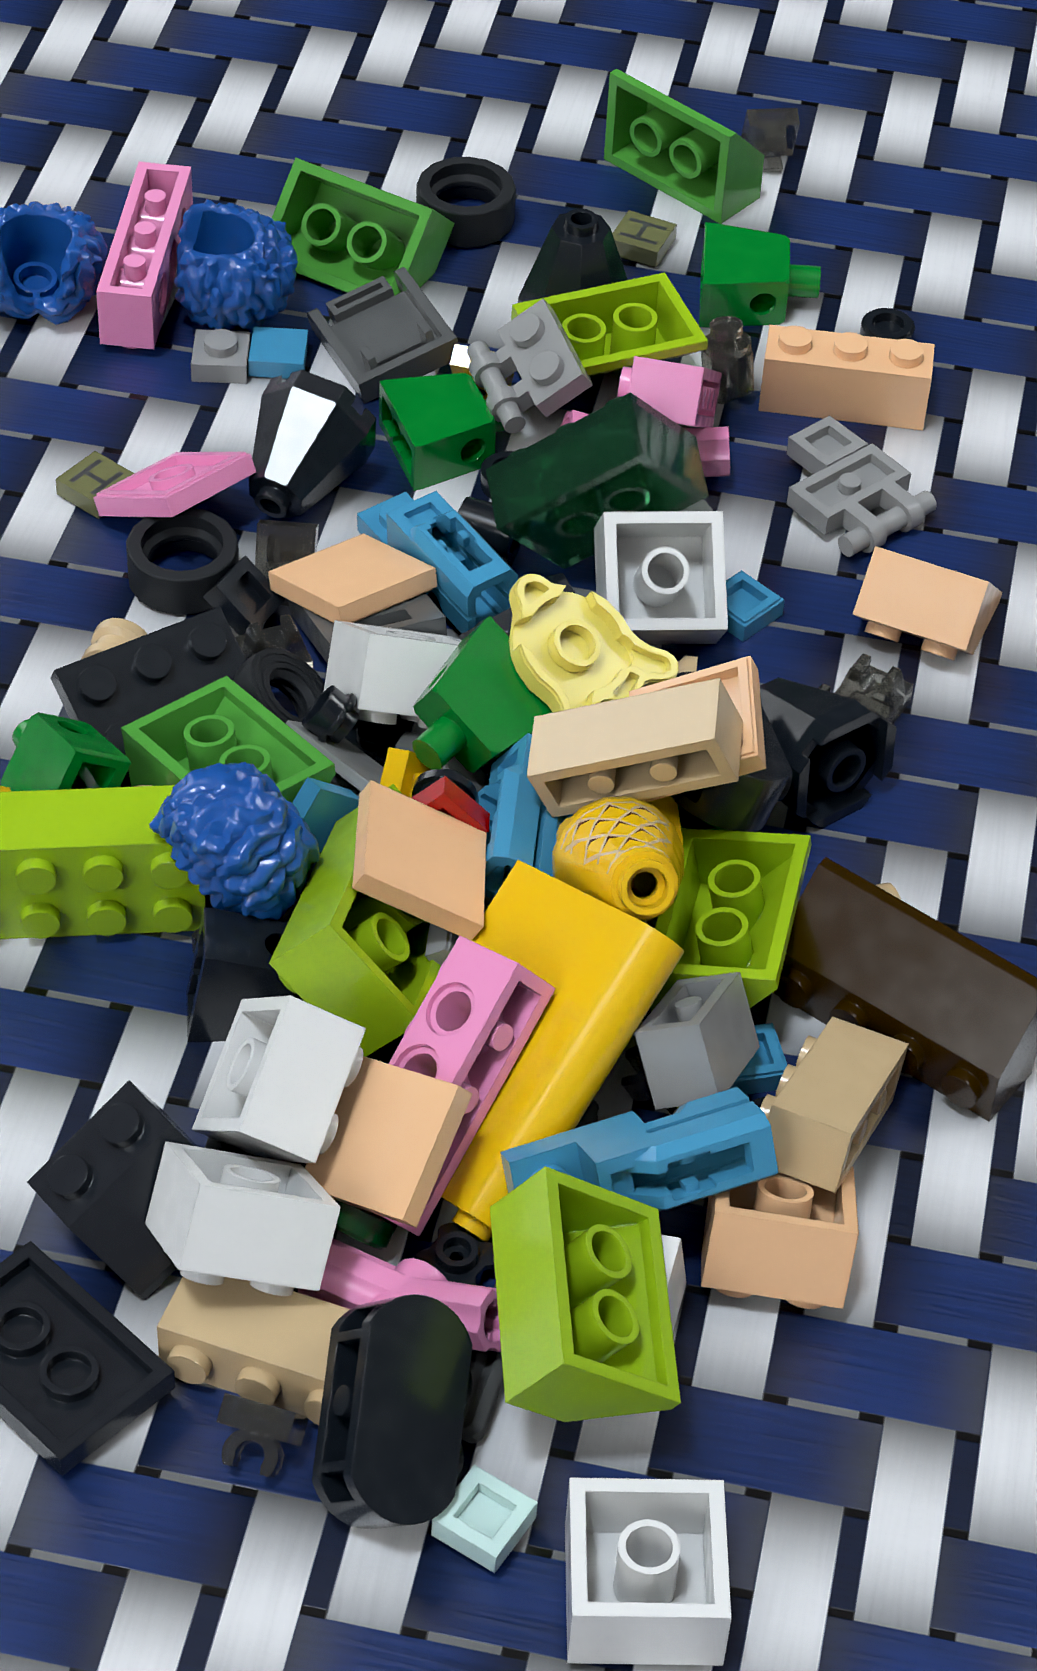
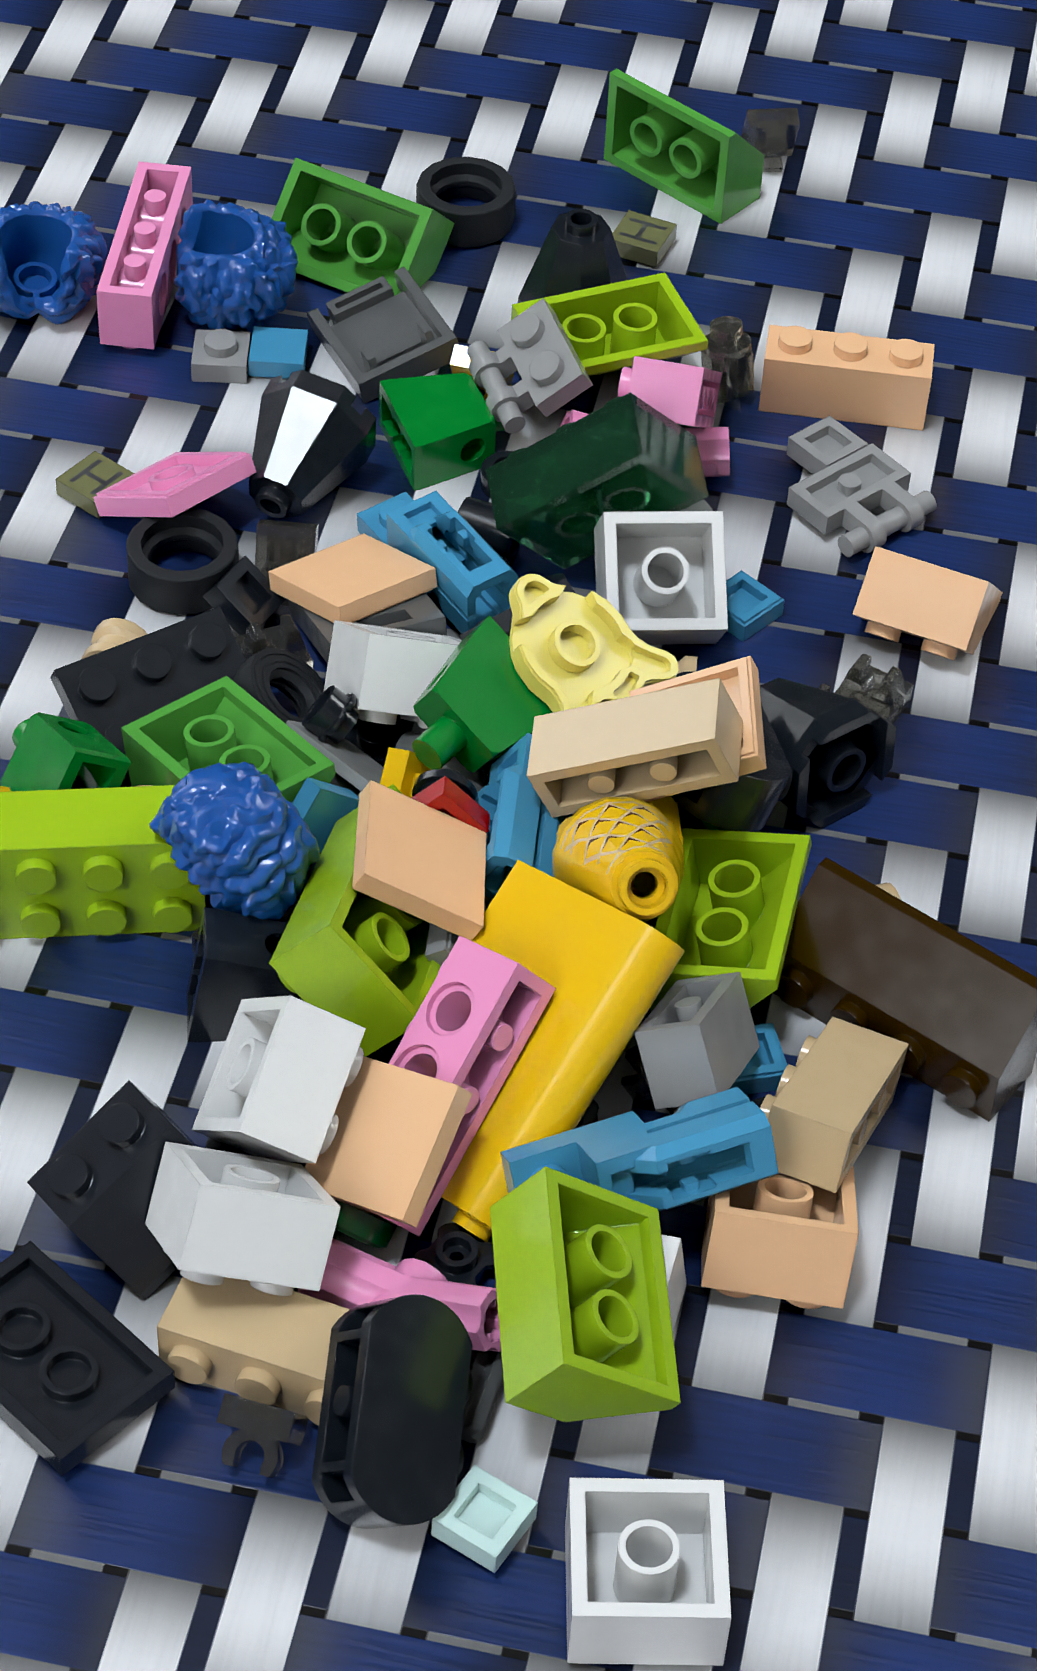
(750, 276): green torso -> none
(887, 324): black tile -> none

